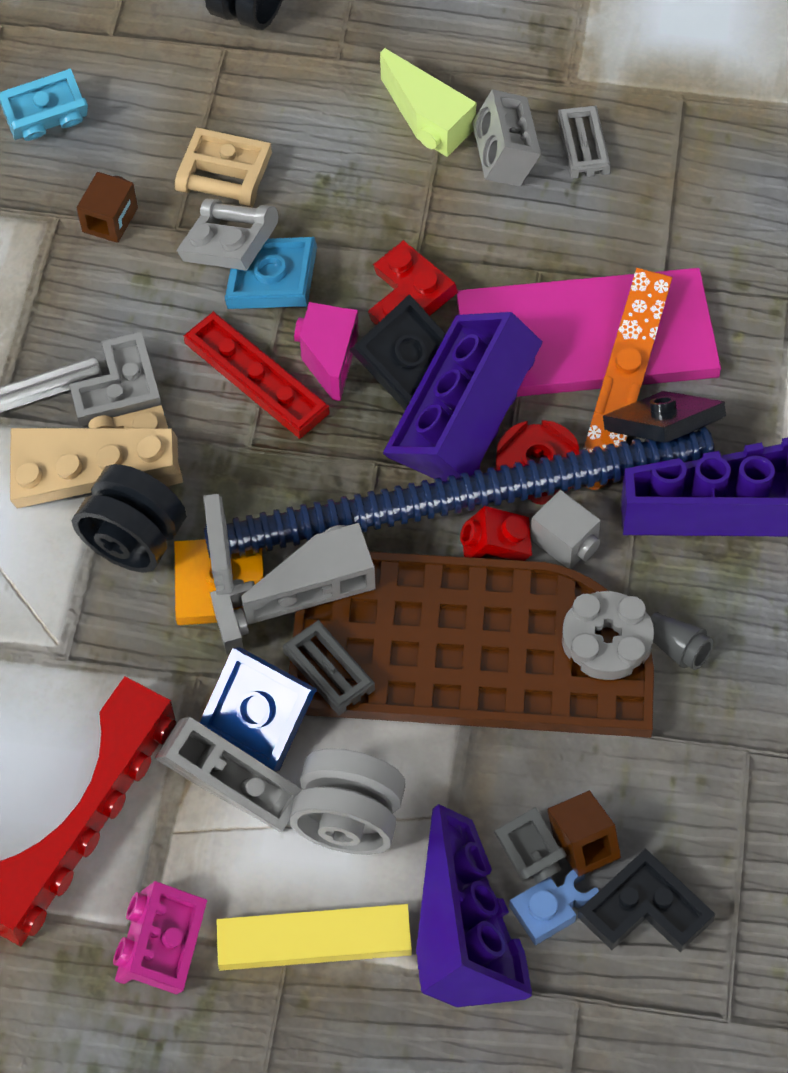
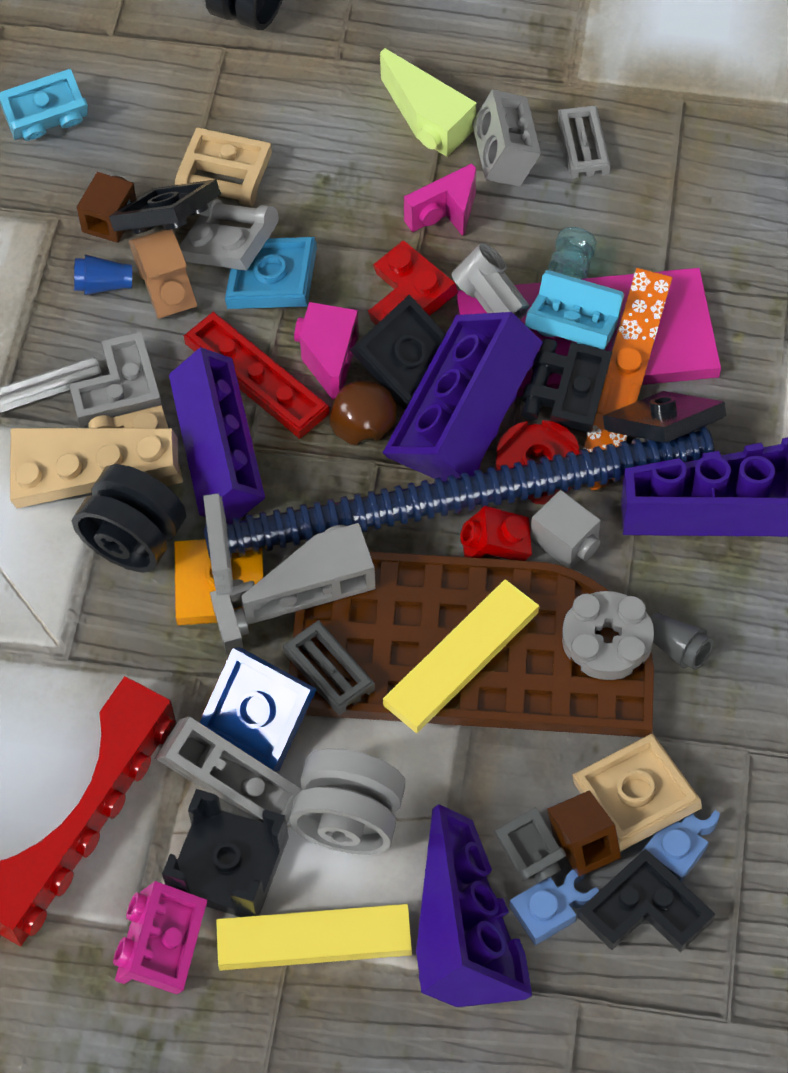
(100, 275): none -> blue cone
(164, 272): none -> medium nougat brick
(165, 207): none -> black plate
(216, 433): none -> dark purple brick
(228, 857): none -> black panel
(362, 412): none -> reddish brown hair
(447, 197): none -> dark pink slope
(460, 656): none -> light yellow tile
(484, 278): none -> light grey piece
(573, 251): none -> clear light blue wheel
(575, 310): none -> medium azure bracket
(580, 386): none -> black plate
(639, 790): none -> tan plate
(680, 844): none -> medium blue plate

